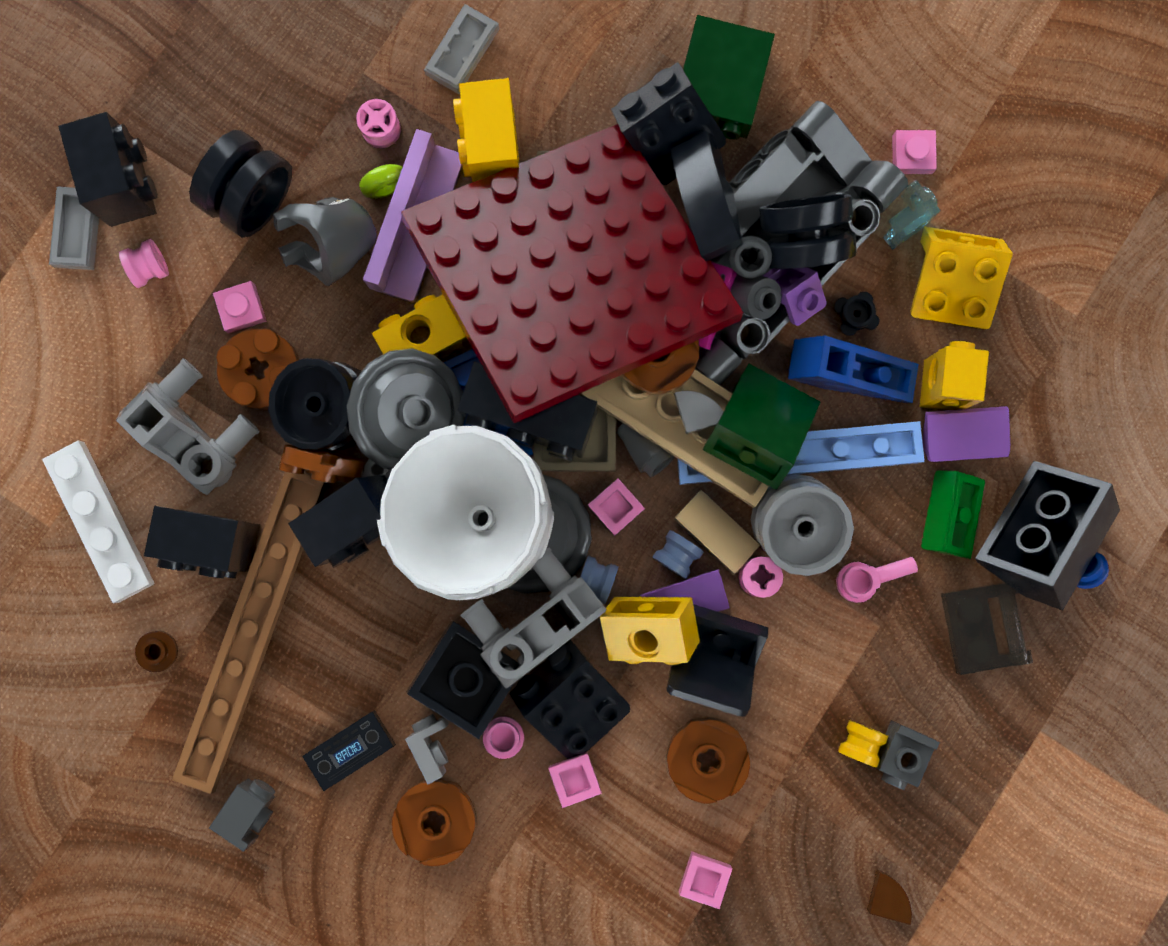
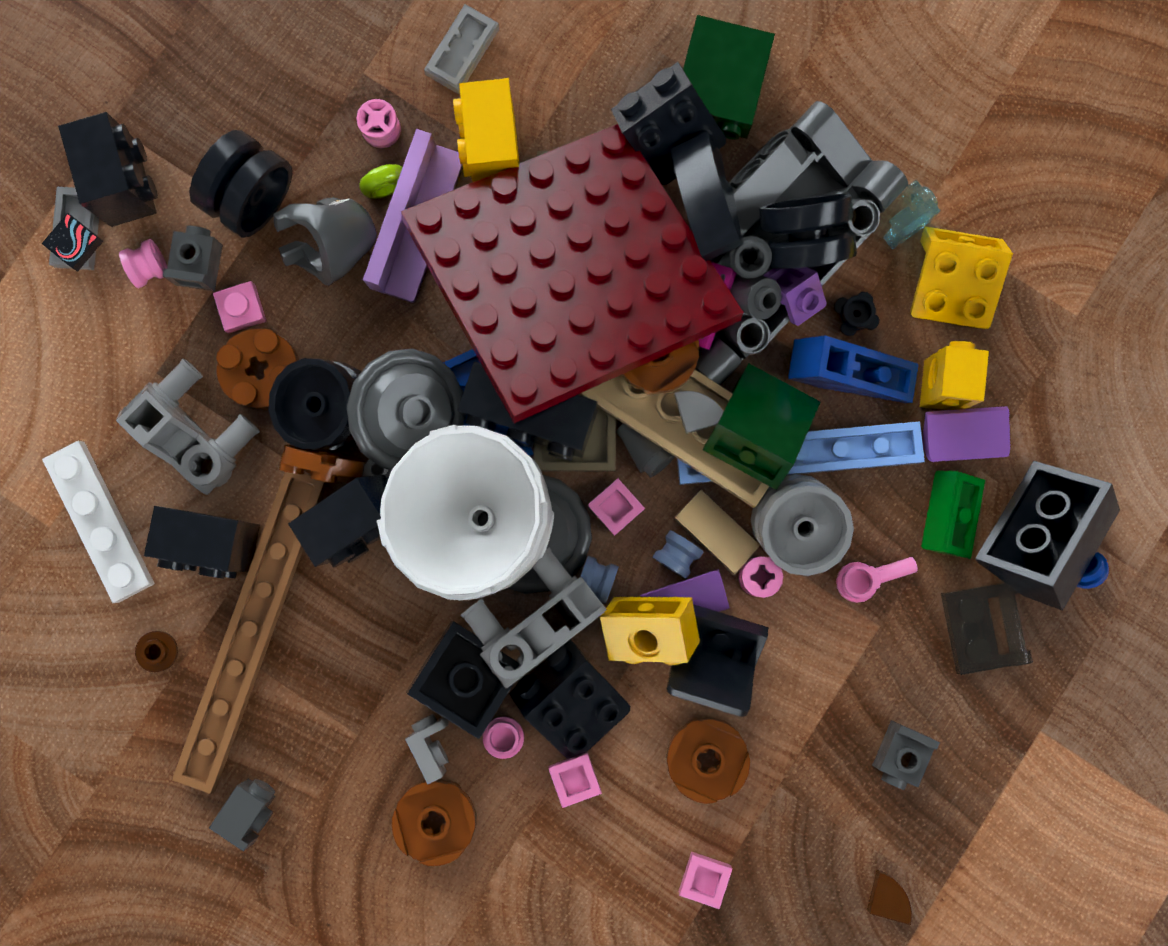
(72, 242): none -> tile
(200, 270): none -> dark grey brick
(349, 750): black tile -> none
(432, 312): yellow brick -> none
(863, 744): yellow wheel -> none
(914, 151): bright pink plate -> none

